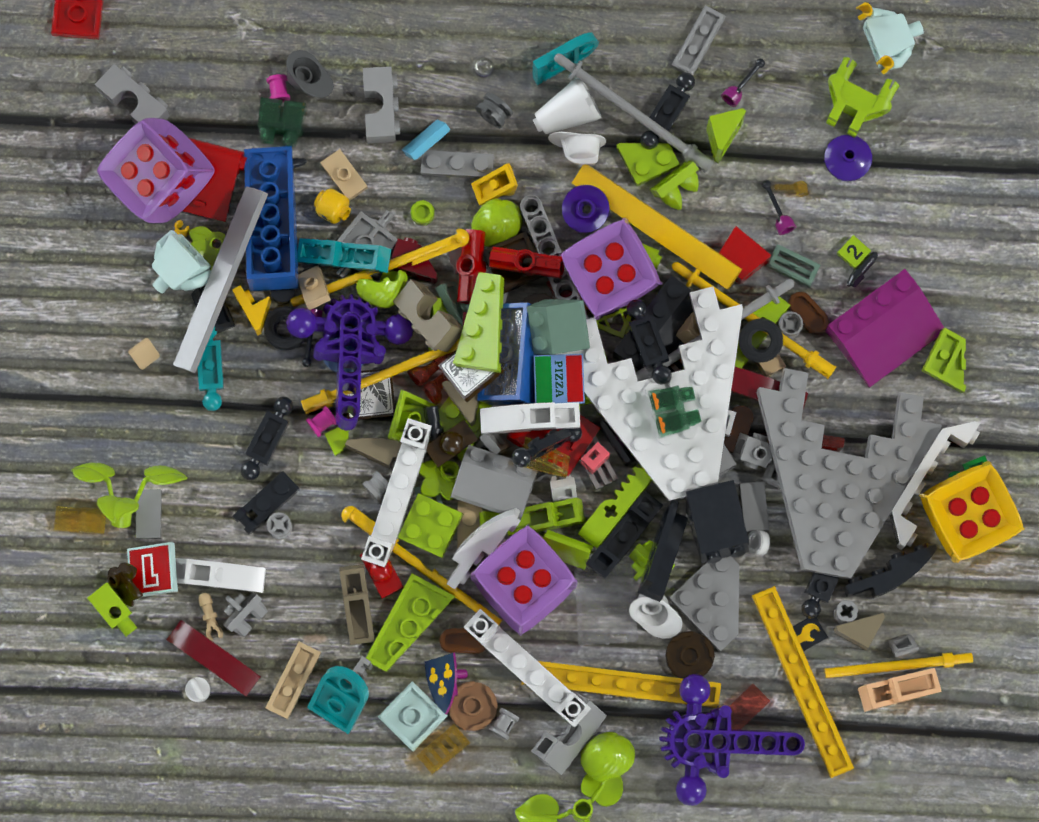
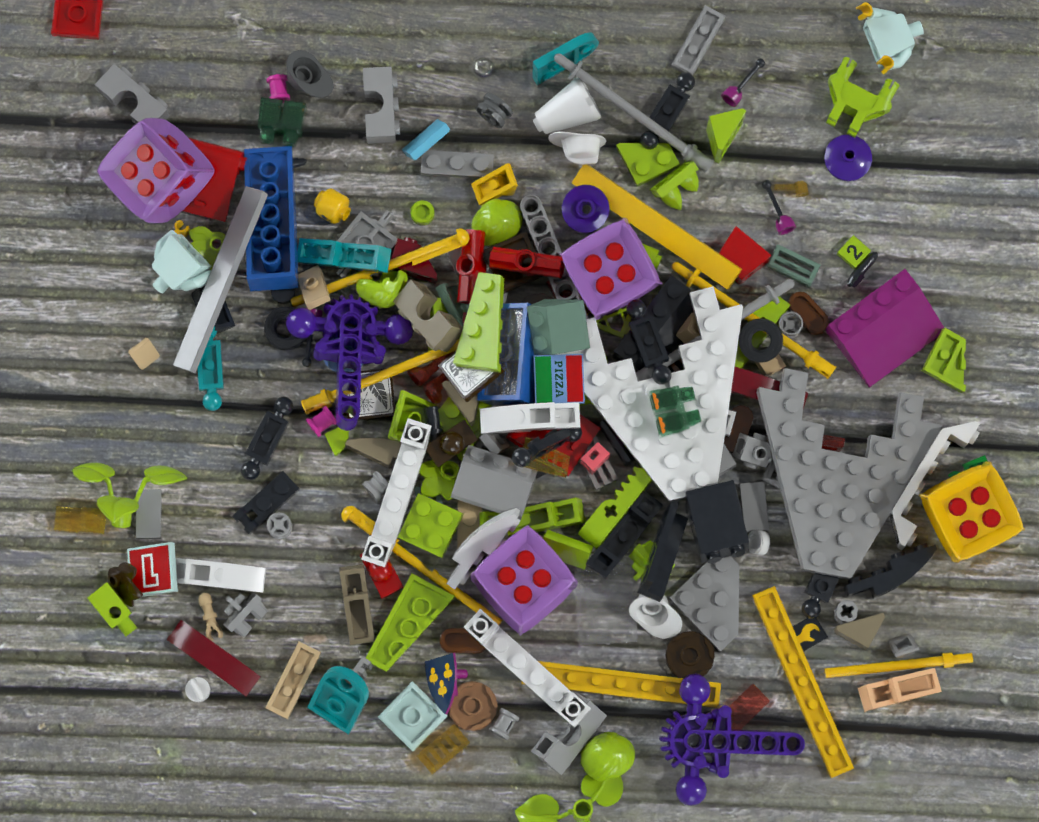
(255, 313): yellow slope -> none
(344, 175): tan plate -> none
(563, 488): white tile -> none

